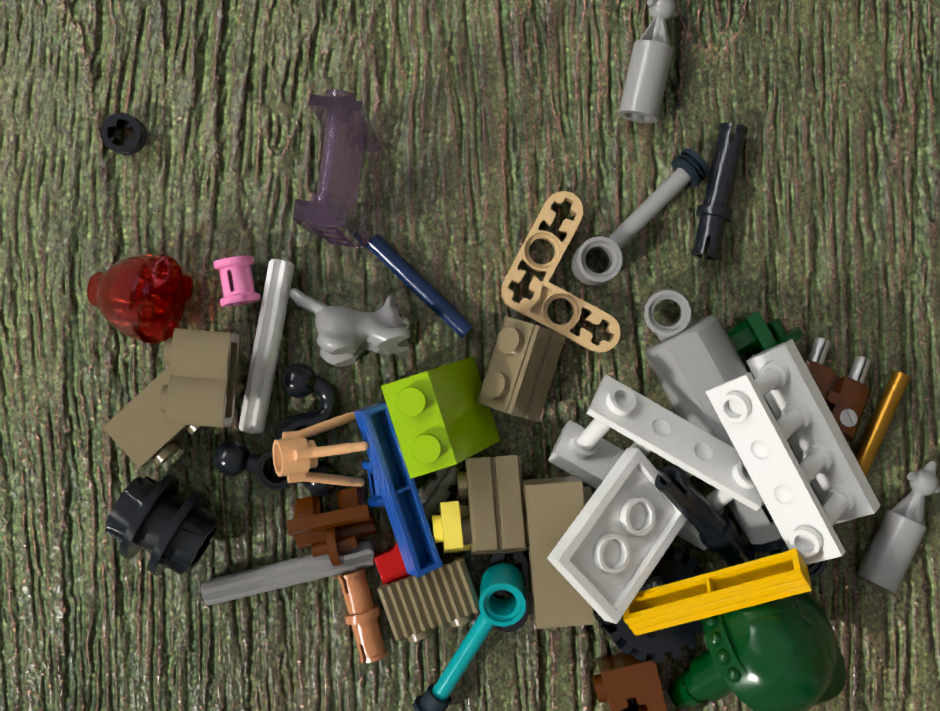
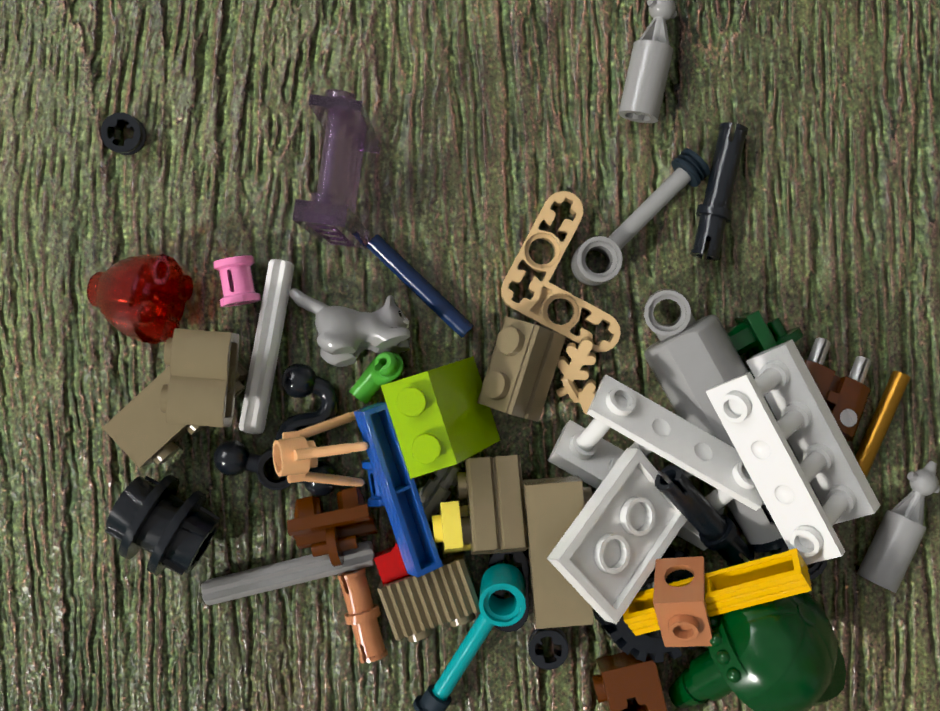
(382, 370): none -> bright green arm
(537, 655): none -> black bush
(574, 371): none -> tan animal
(683, 609): none -> nougat bracket

